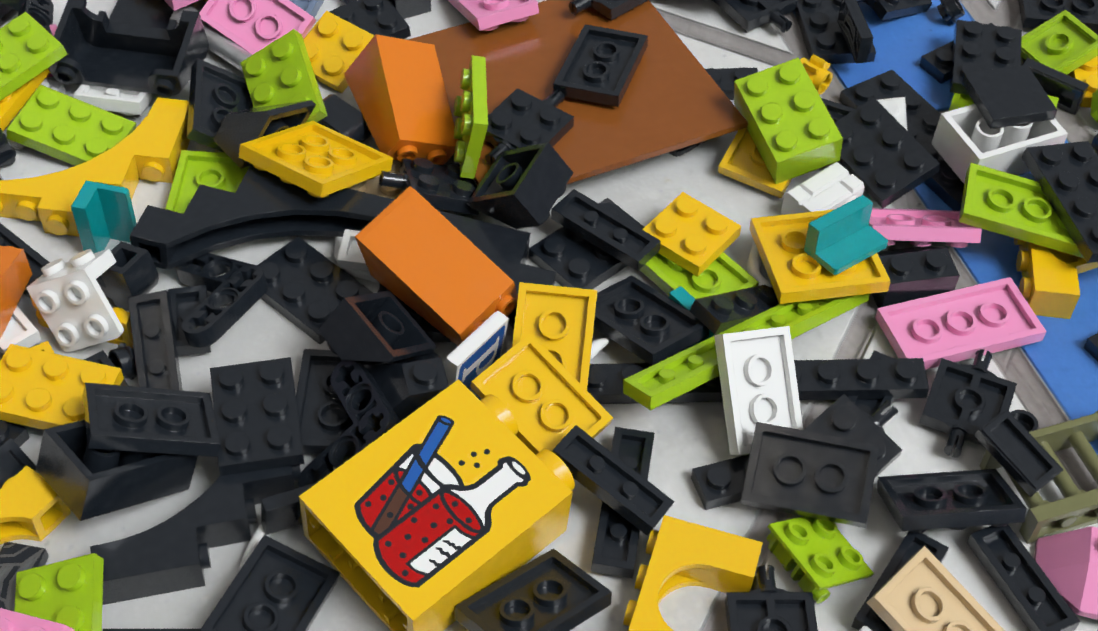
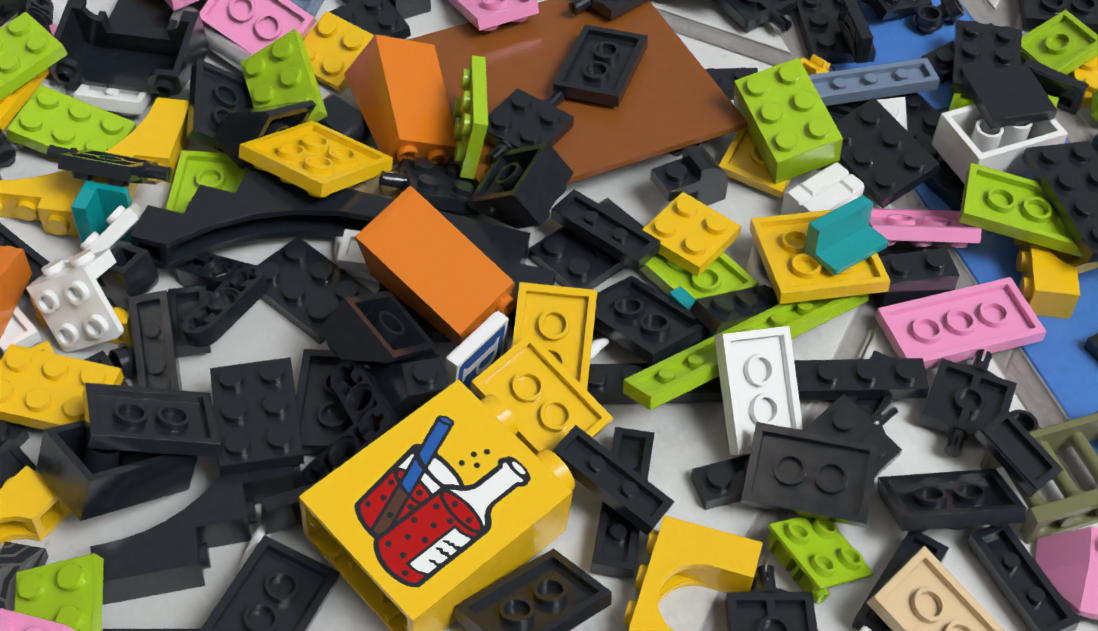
(117, 168): none -> black plate
(120, 223): none -> white hinge
(693, 174): none -> black brick
(875, 81): none -> sand blue plate
(928, 19): none -> black plate

